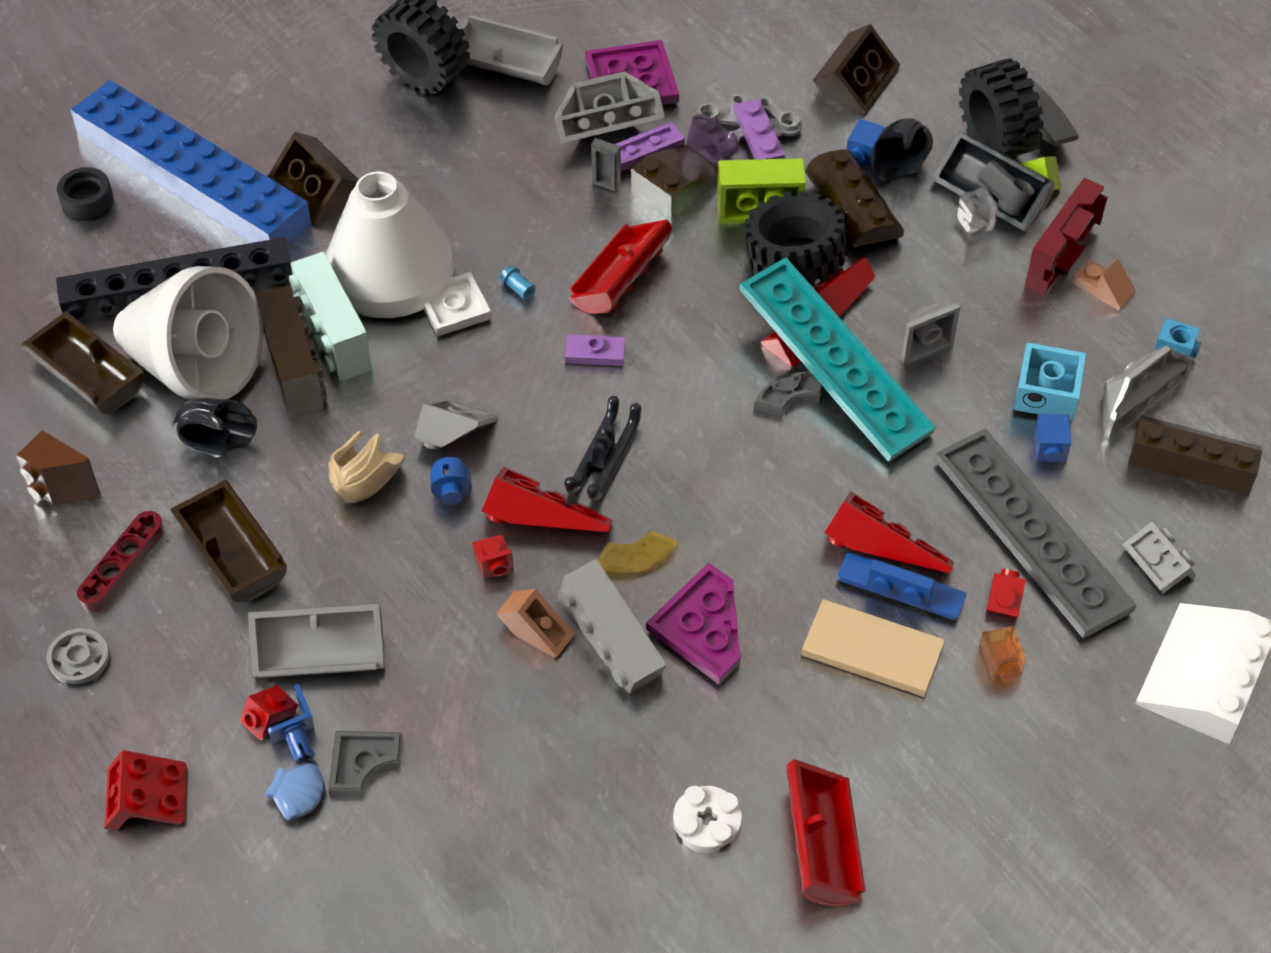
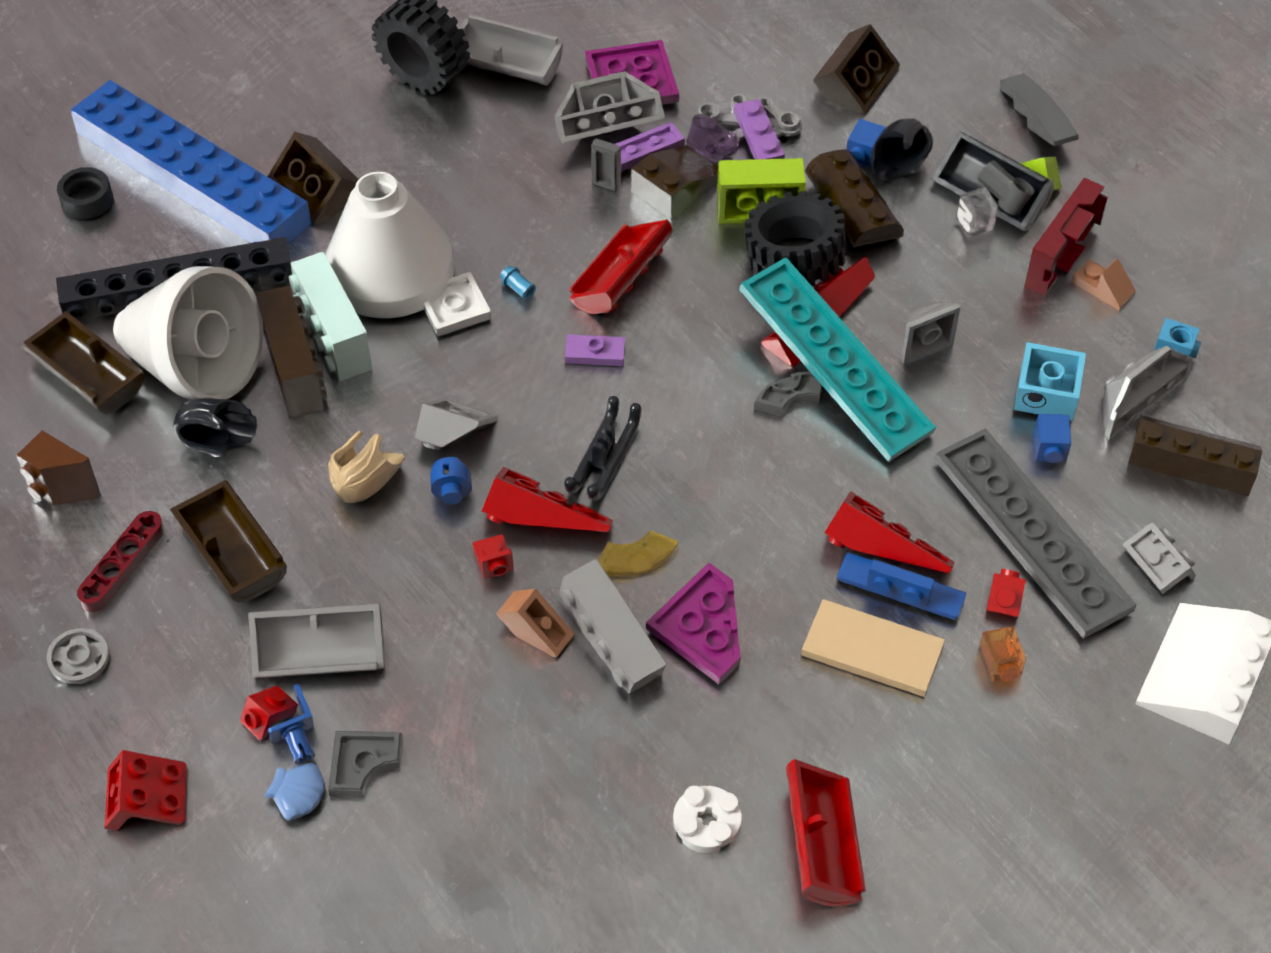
(1002, 107): black tyre -> none

